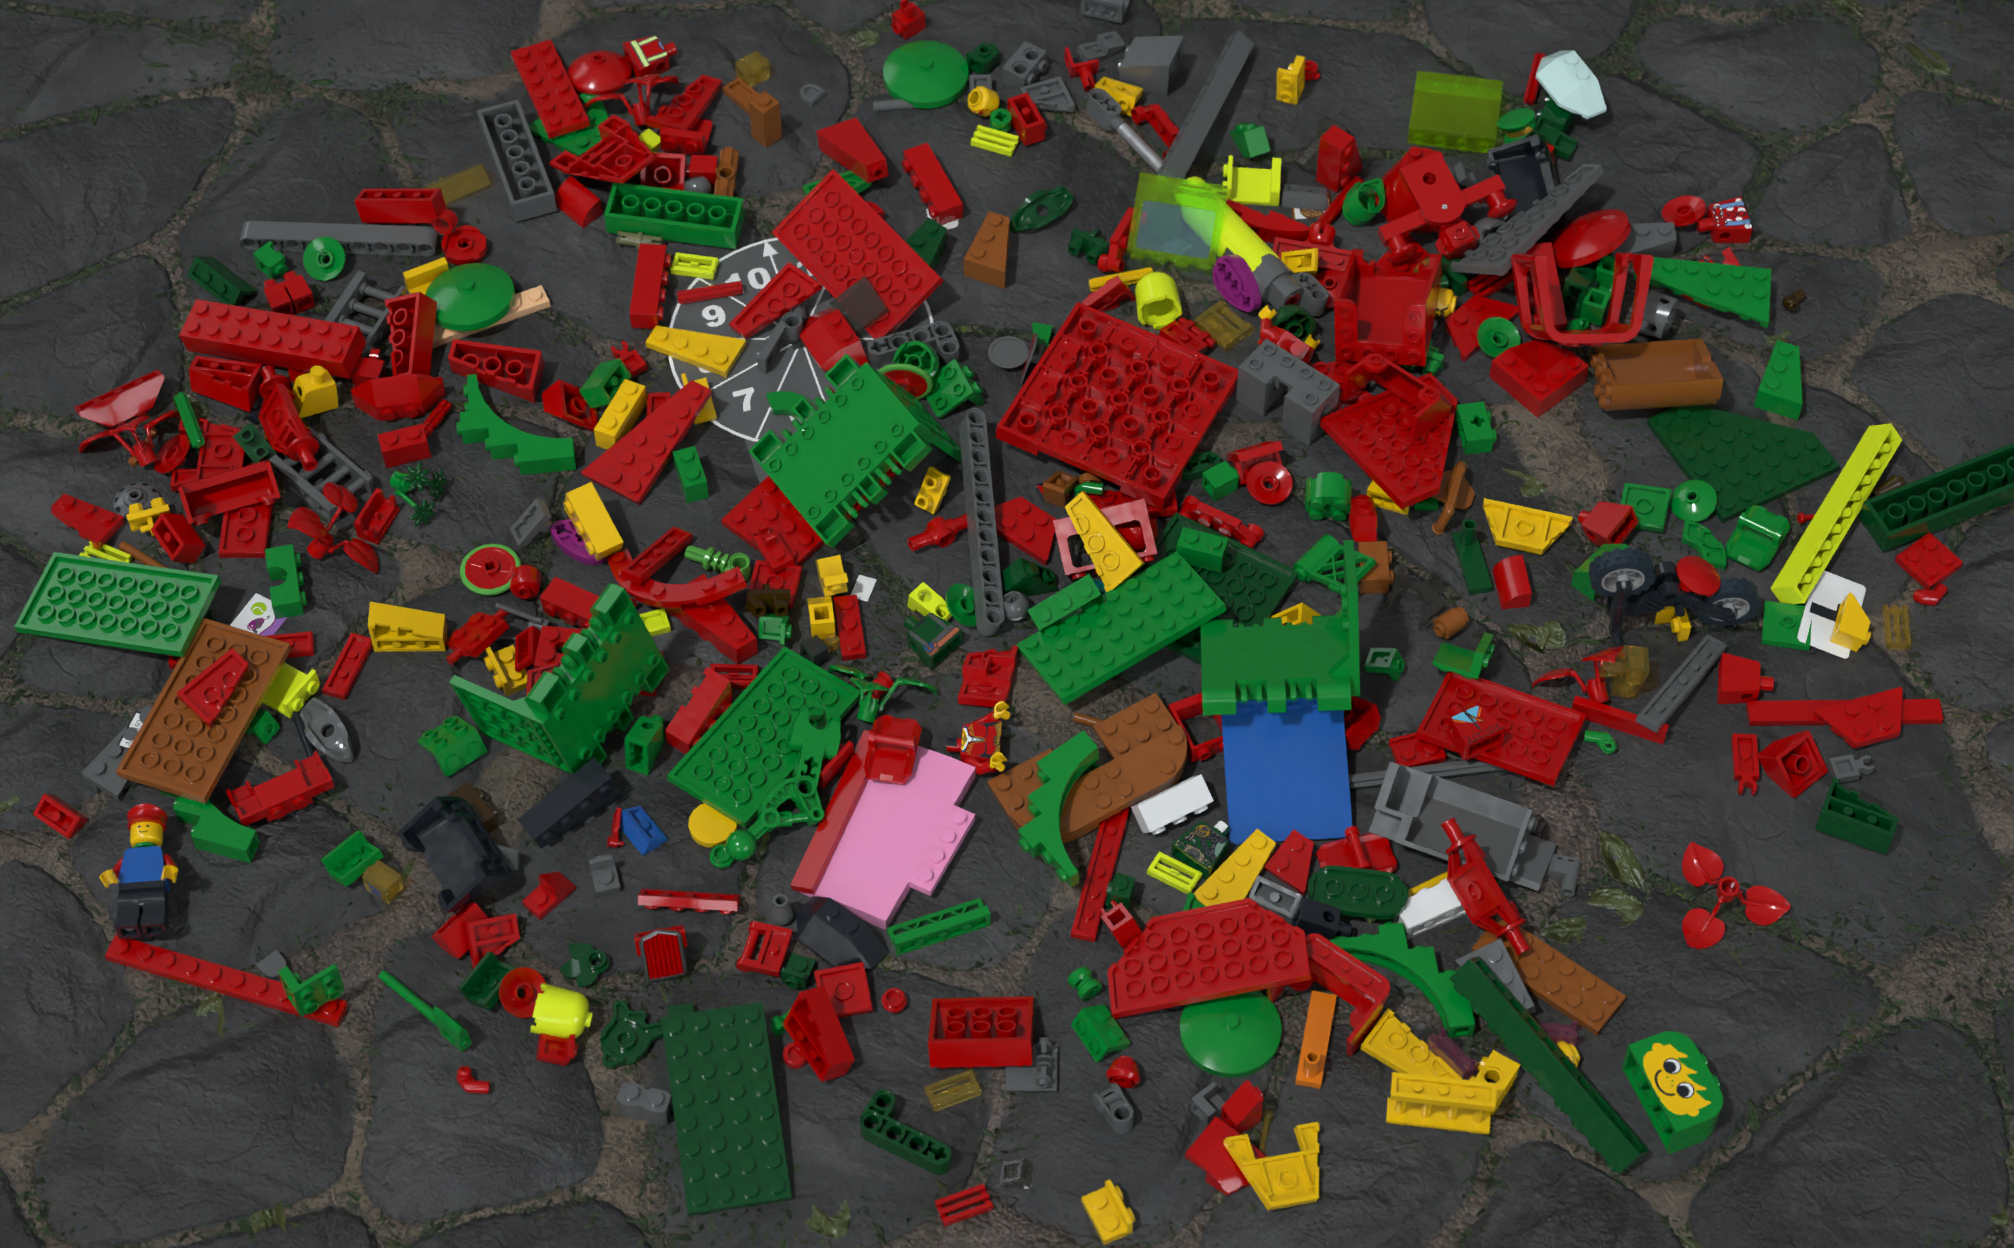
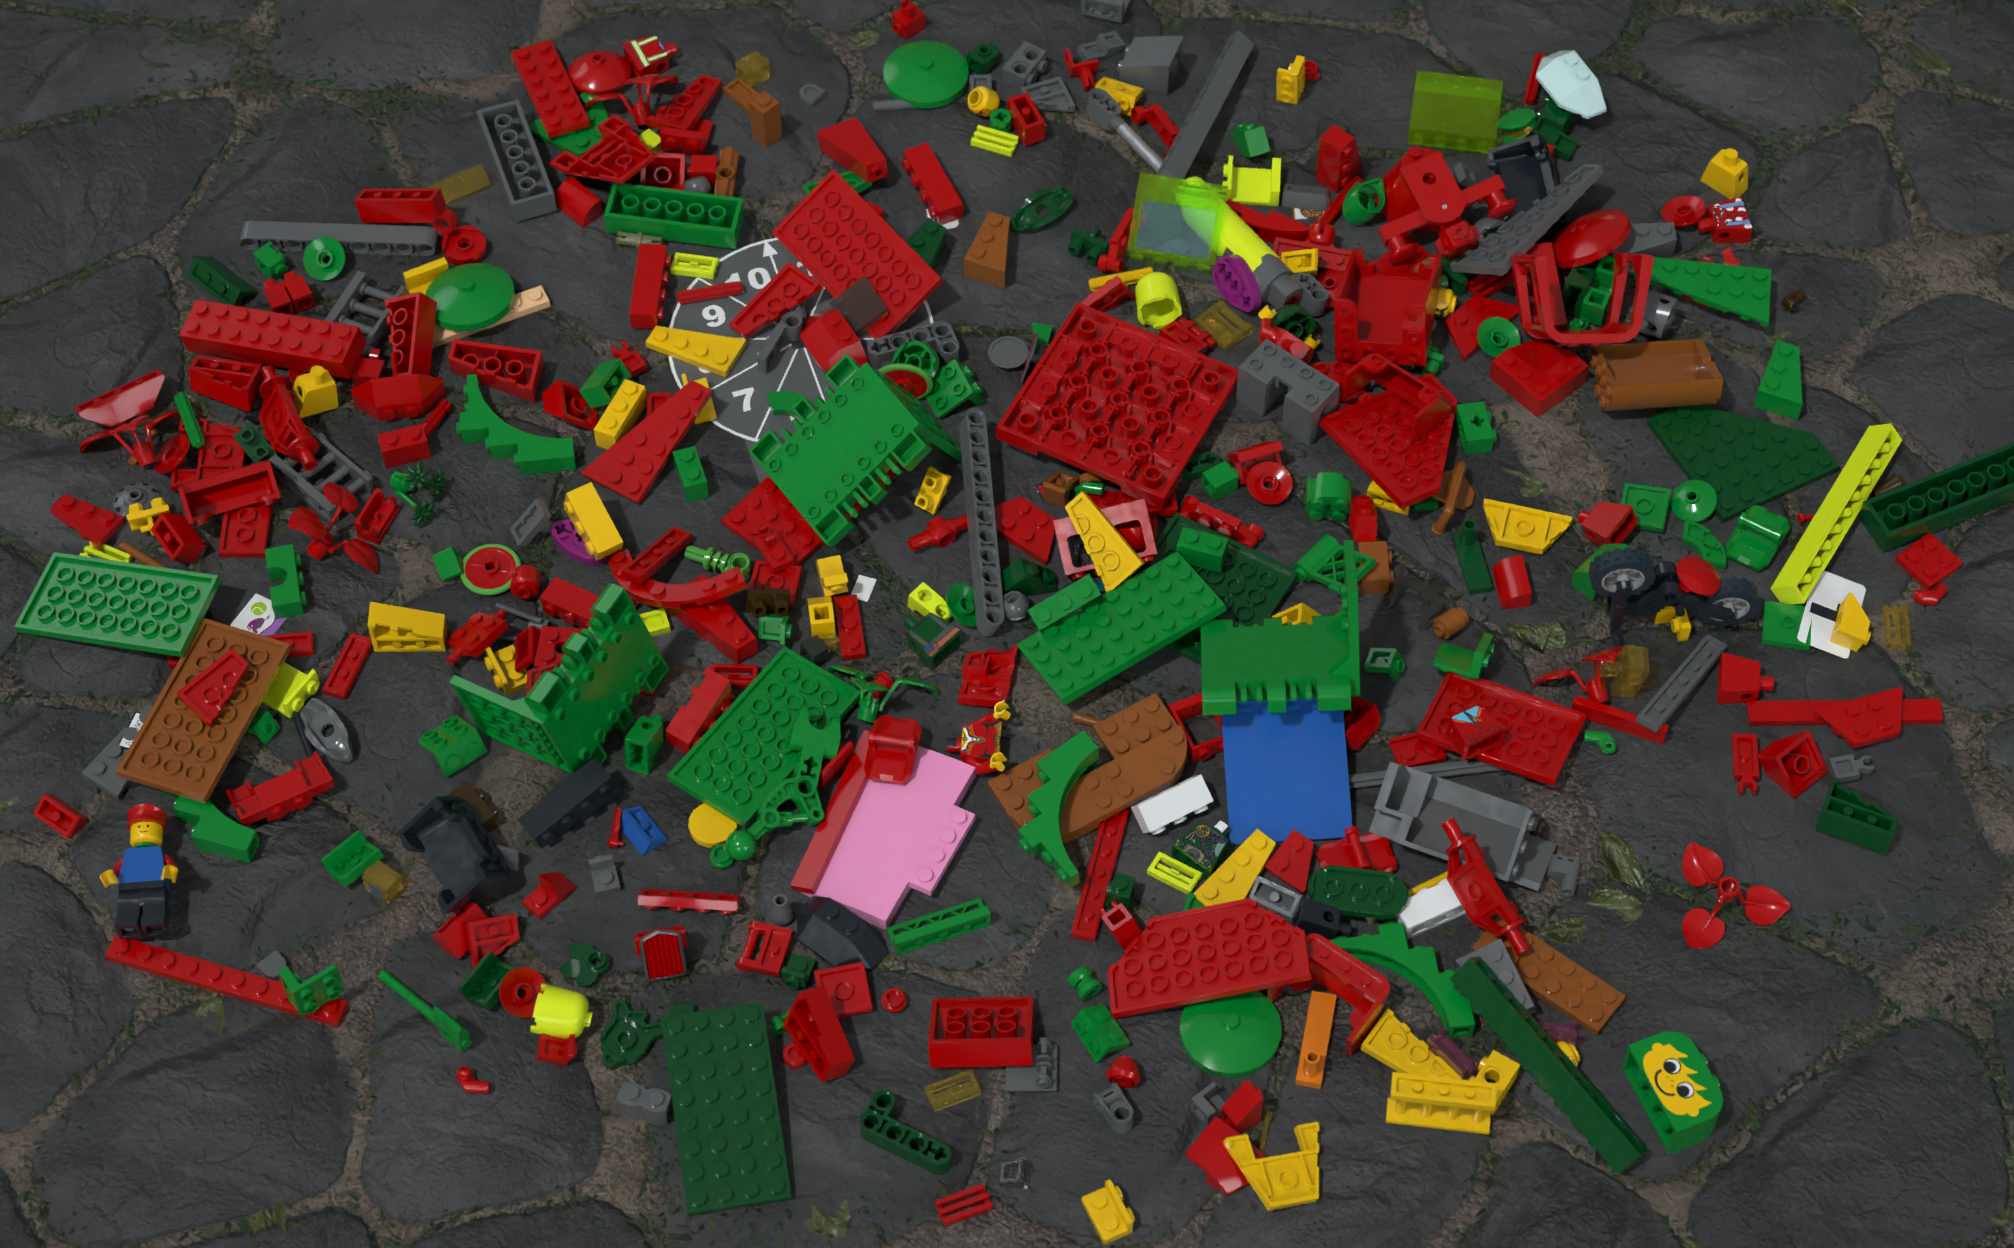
(448, 563): none -> green slope
(1727, 174): none -> yellow torso

